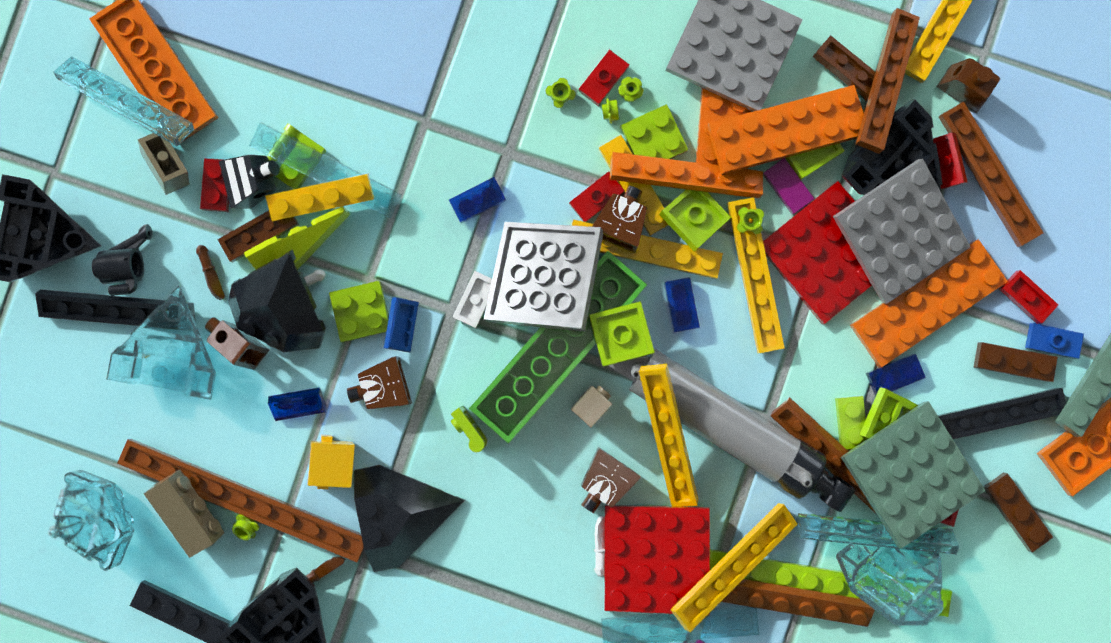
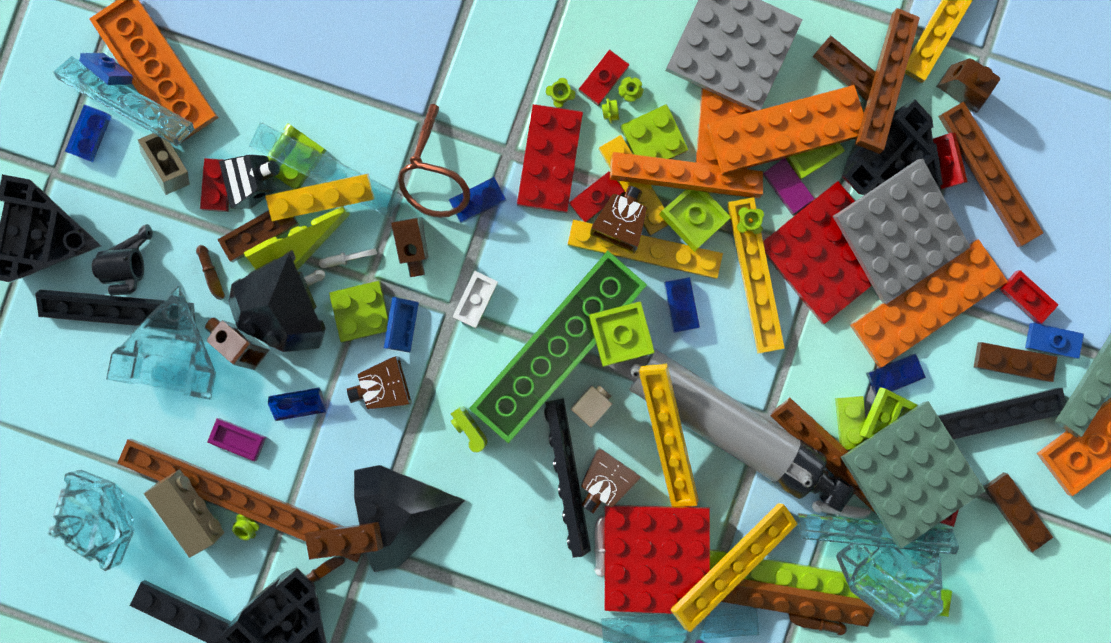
(88, 133): none -> clear blue plate
(106, 68): none -> blue plate
(236, 439): none -> magenta tile
(330, 463): yellow plate -> none
(342, 258): none -> white piece
(344, 540): none -> reddish brown plate
(411, 232): none -> reddish brown torso
(416, 162): none -> copper piece
(544, 275): plate -> none
(549, 158): none -> red plate
(568, 486): none -> black plate
(818, 624): none -> reddish brown piece
(848, 511): none -> white piece

